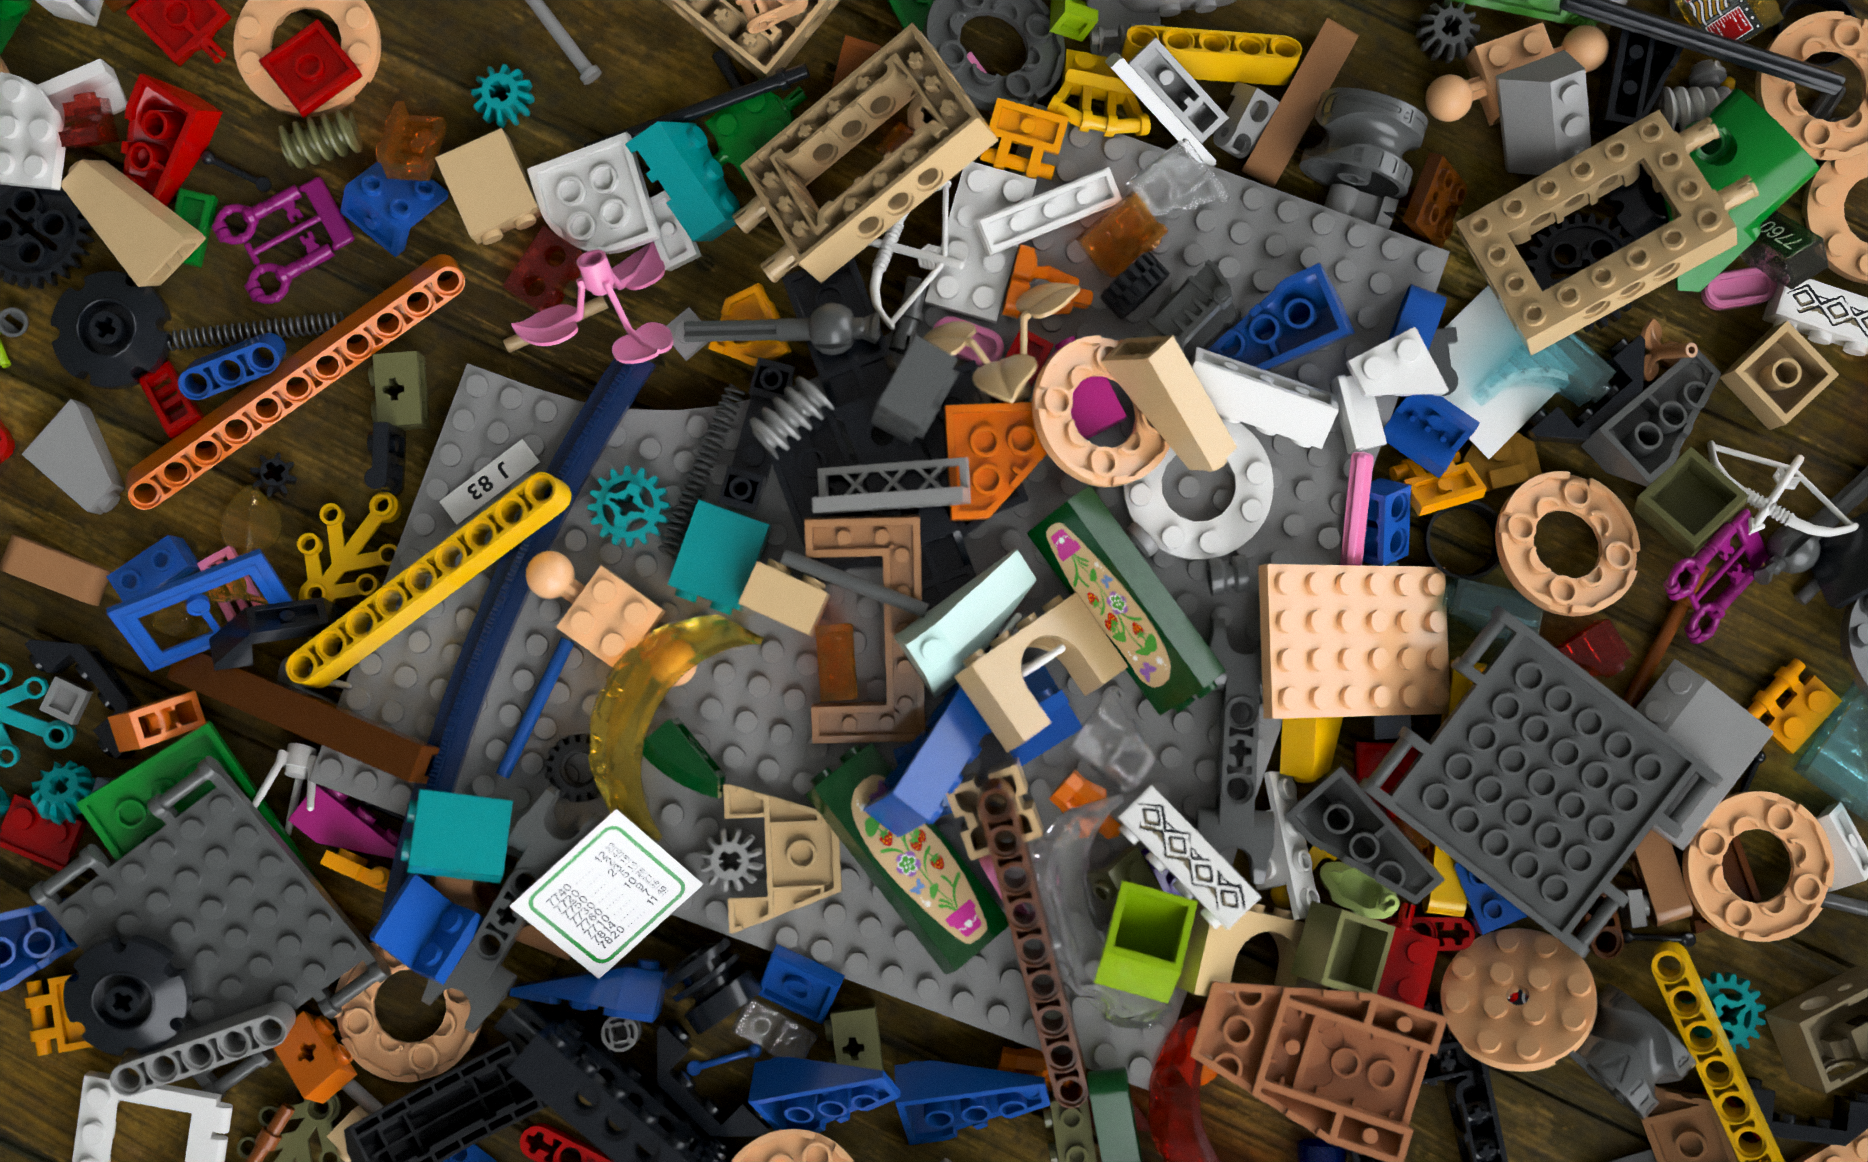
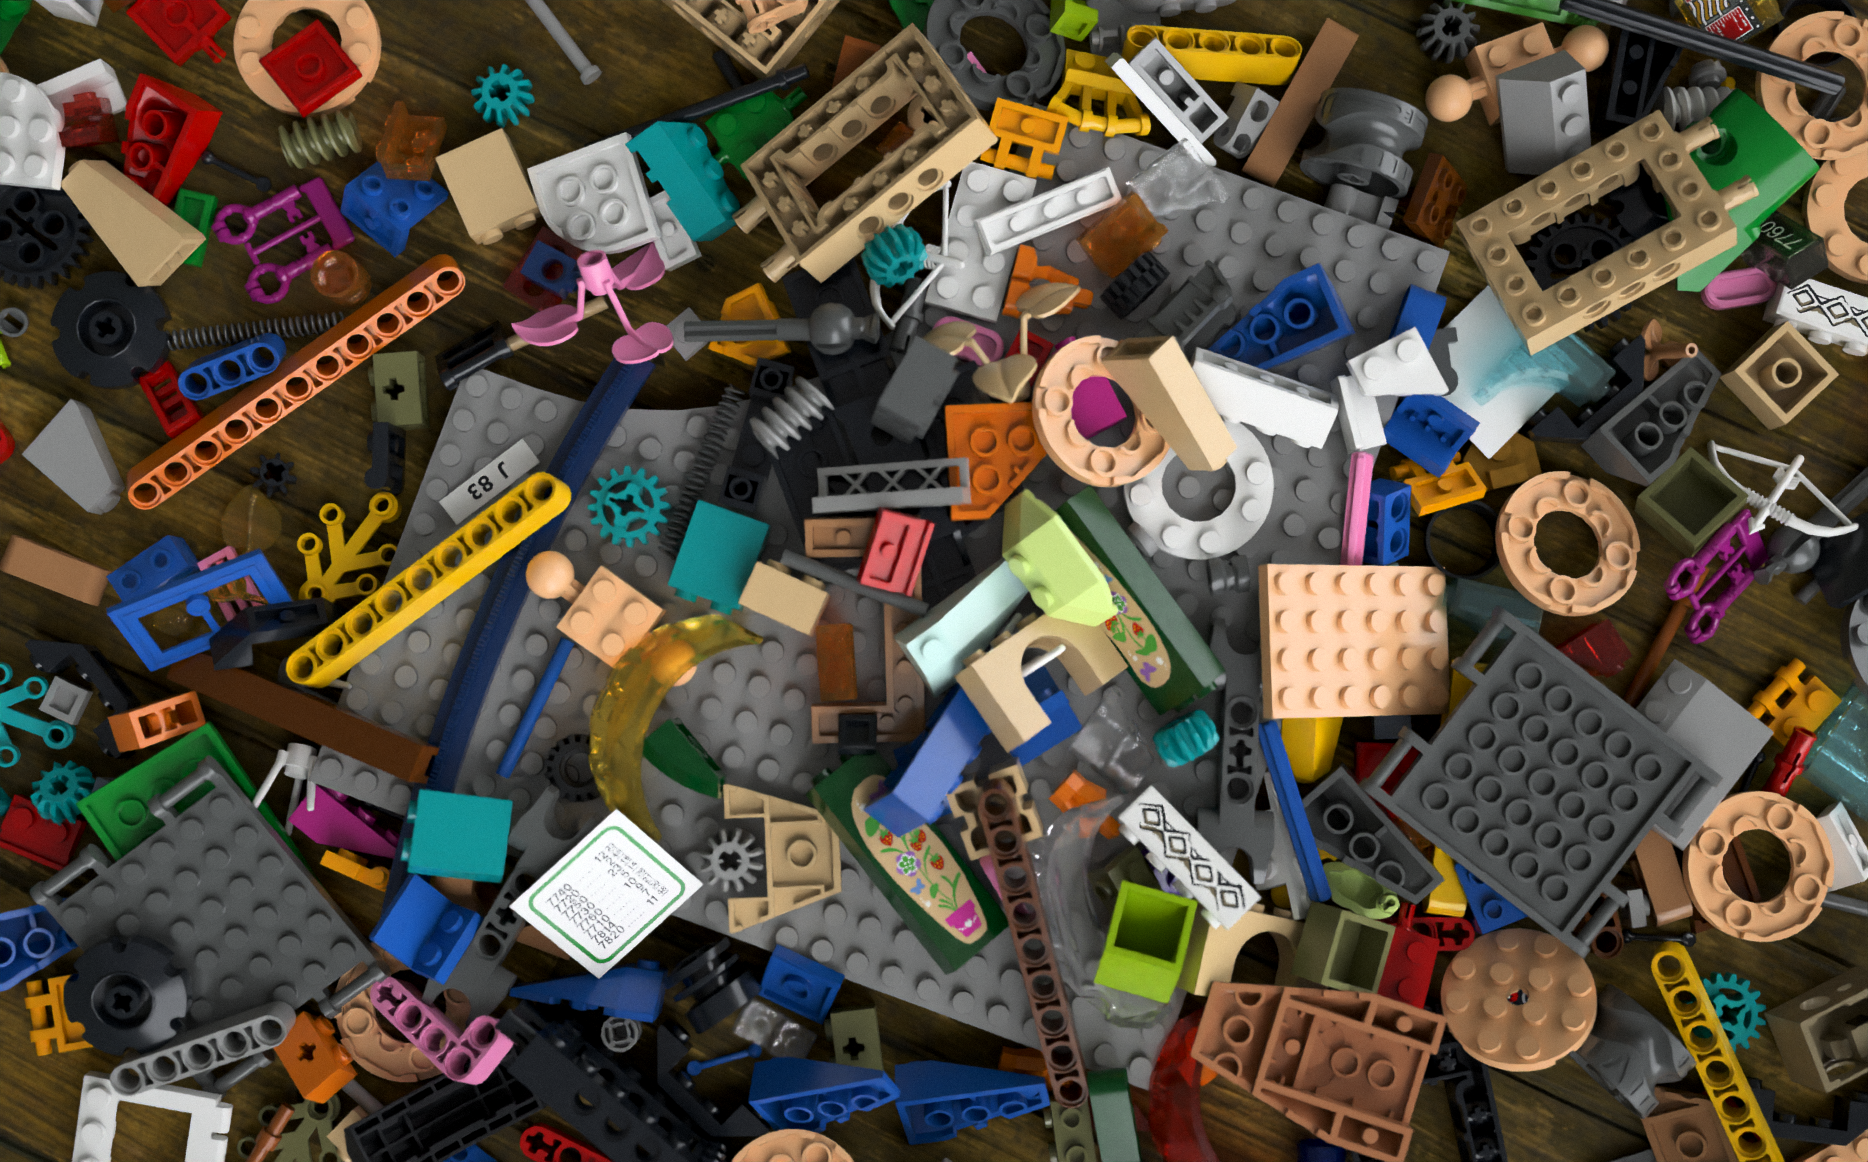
(340, 278): none -> clear orange wheel
(434, 1025): none -> bright pink beam
(473, 354): none -> black plate
(538, 263): none -> dark blue brick
(857, 734): none -> black tile
(894, 255): none -> teal gear
(895, 551): none -> plate
(1053, 563): none -> yellowish green wedge
(1185, 738): none -> teal gear
(1293, 812): none -> blue axle
(1790, 761): none -> red pin

